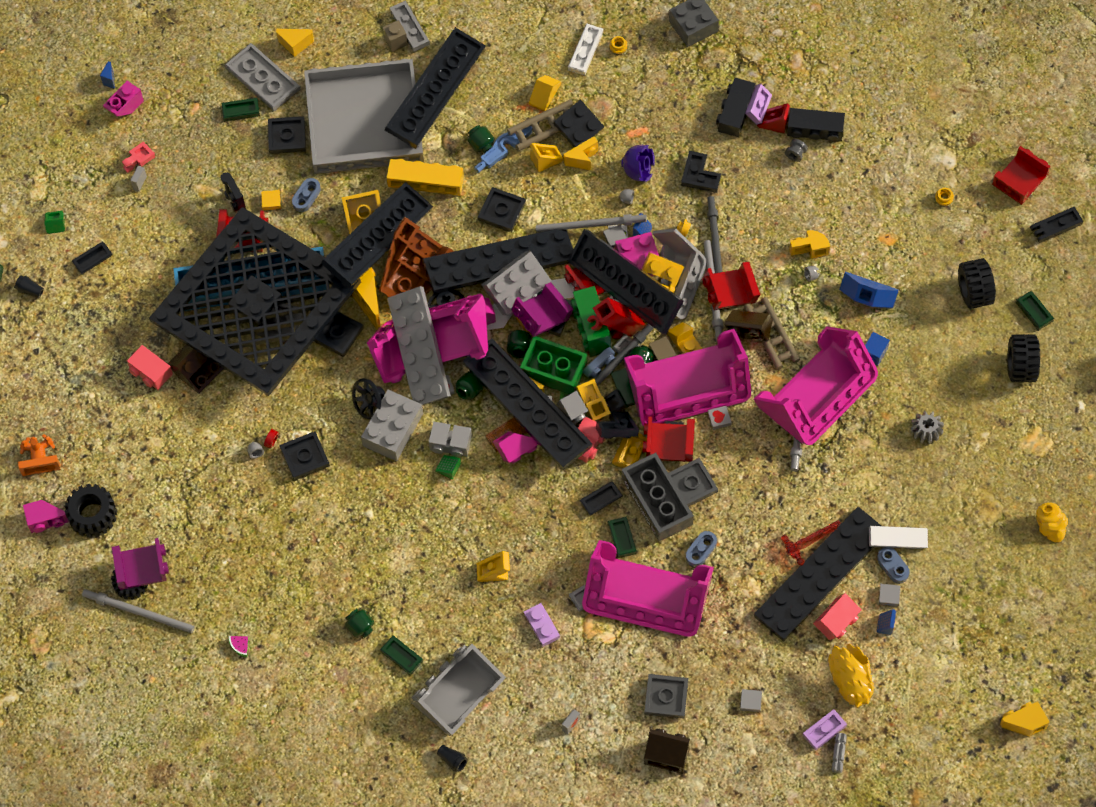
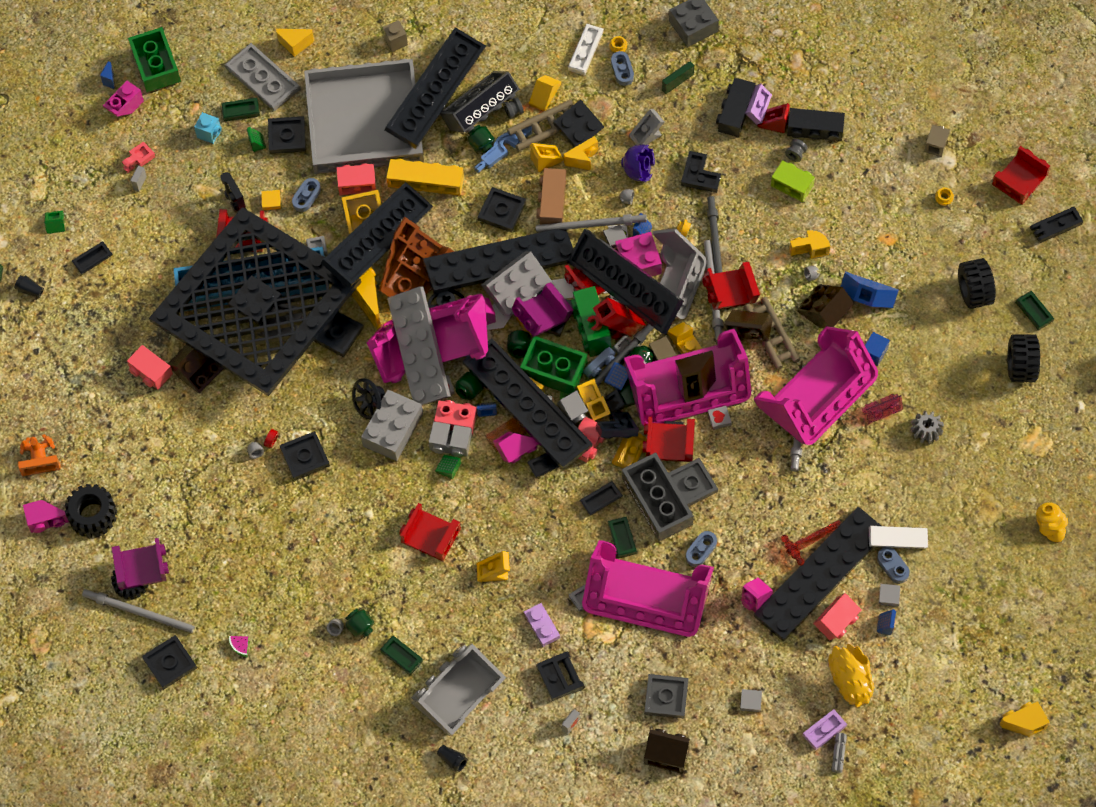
(154, 59): none -> green brick
(169, 662): none -> black plate
(207, 128): none -> medium azure brick
(256, 139): none -> green slope
(317, 242): none -> light grey tile
(334, 629): none -> light grey hinge
(356, 179): none -> coral brick
(415, 35): light grey plate -> none
(429, 533): none -> red panel
(456, 414): none -> coral brick
(479, 101): none -> brick
(486, 409): none -> blue slope
(513, 107): none -> dark grey wheel
(542, 465): none -> black tile
(552, 196): none -> medium nougat brick
(554, 679): none -> black plate
(616, 376): none -> blue slope
(622, 70): none -> sand blue plate
(647, 129): none -> light grey slope
(663, 268): yellow plate -> none
(678, 77): none -> dark green tile
(695, 375): none -> dark brown slope
(755, 594): none -> dark pink slope
(792, 181): none -> lime brick
(826, 305): none -> dark brown slope
(888, 406): none -> clear pink hinge
(937, 140): none -> dark tan brick

